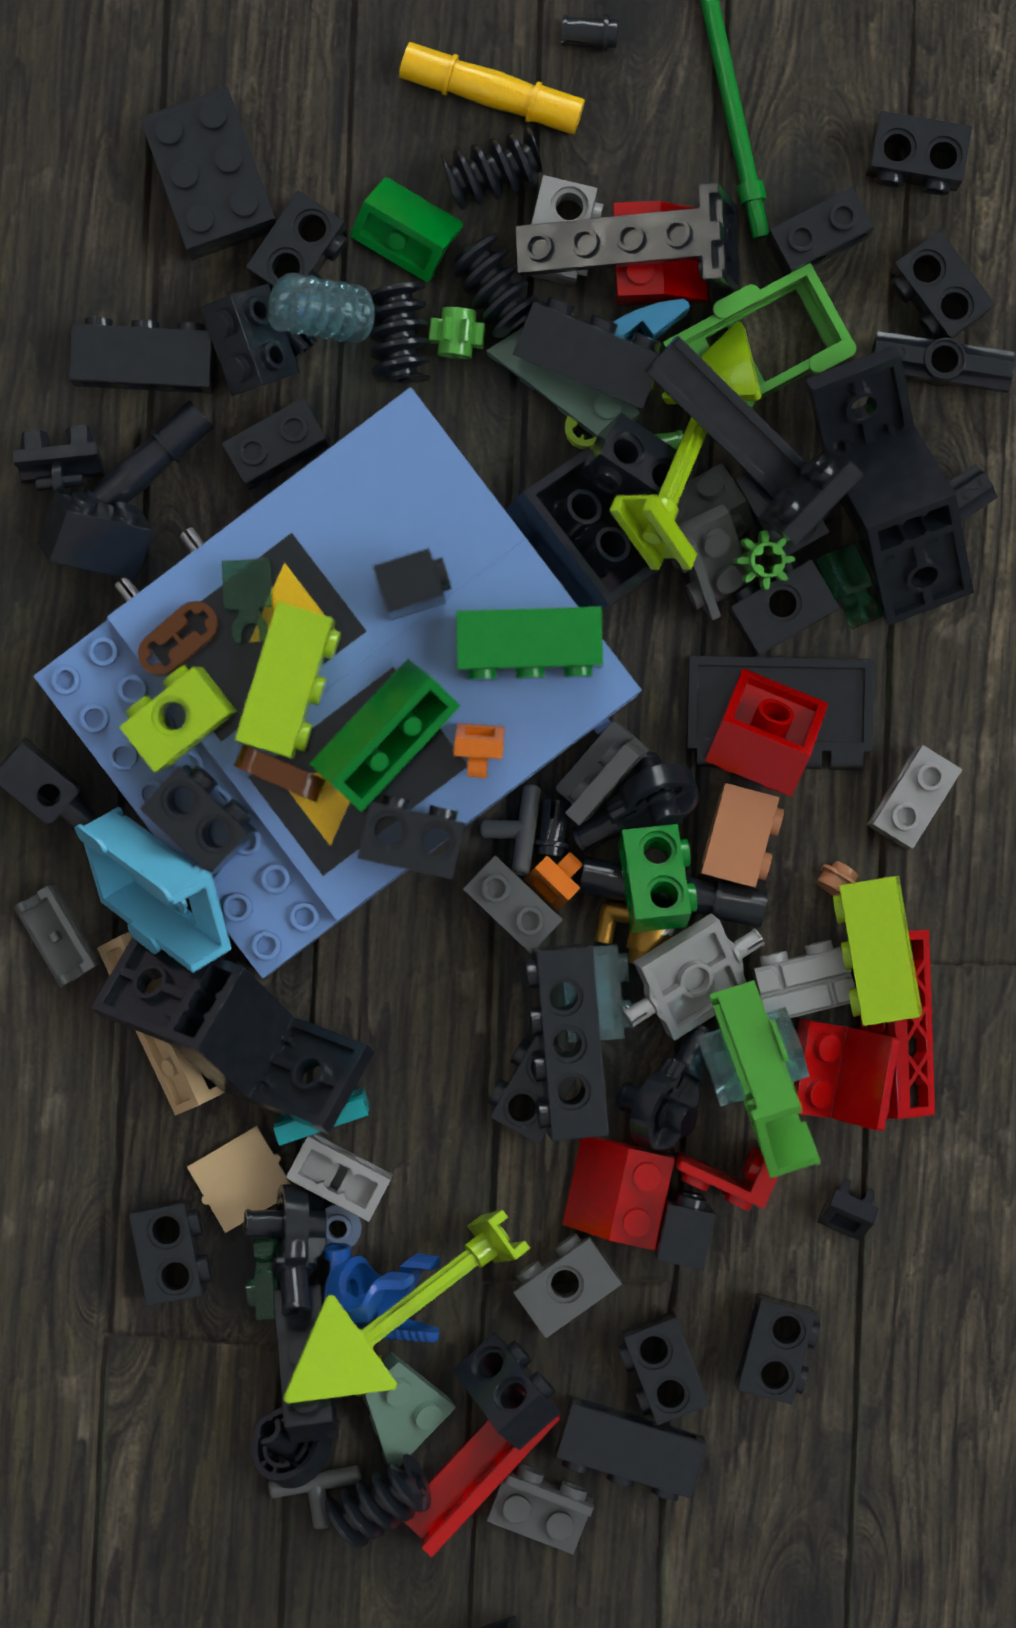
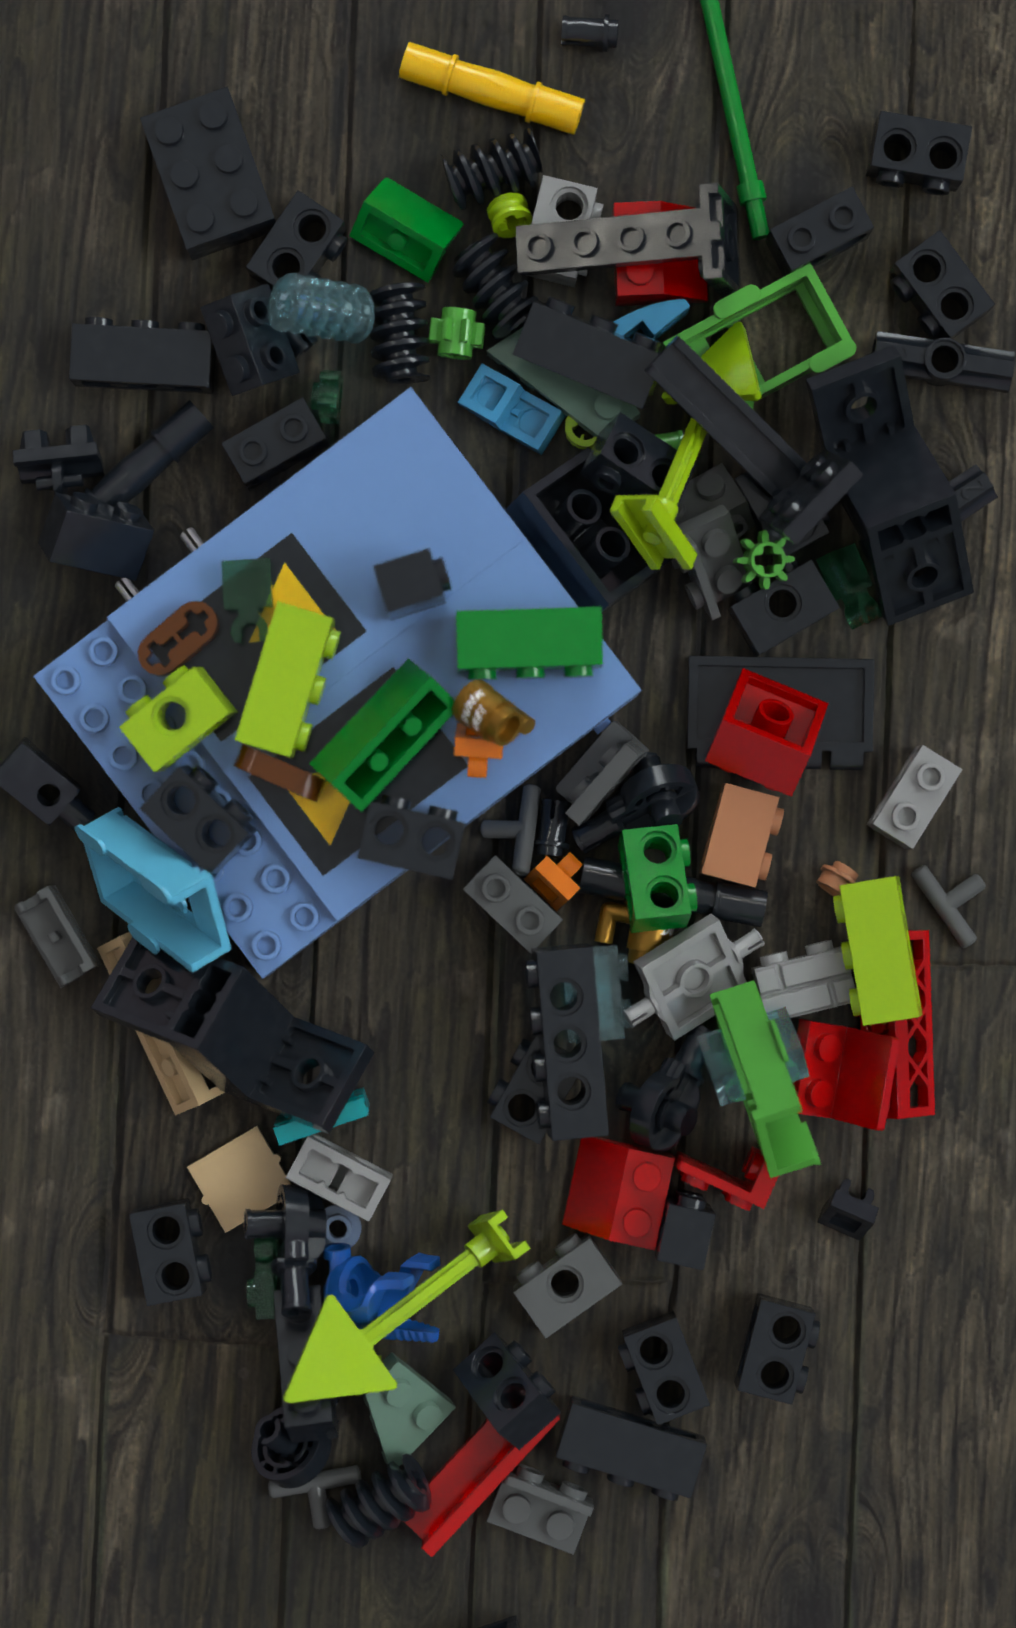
(328, 396): none -> clear green plate
(490, 714): none -> pearl gold piece
(507, 213): none -> lime bush
(511, 409): none -> dark azure slope
(947, 903): none -> dark grey piece

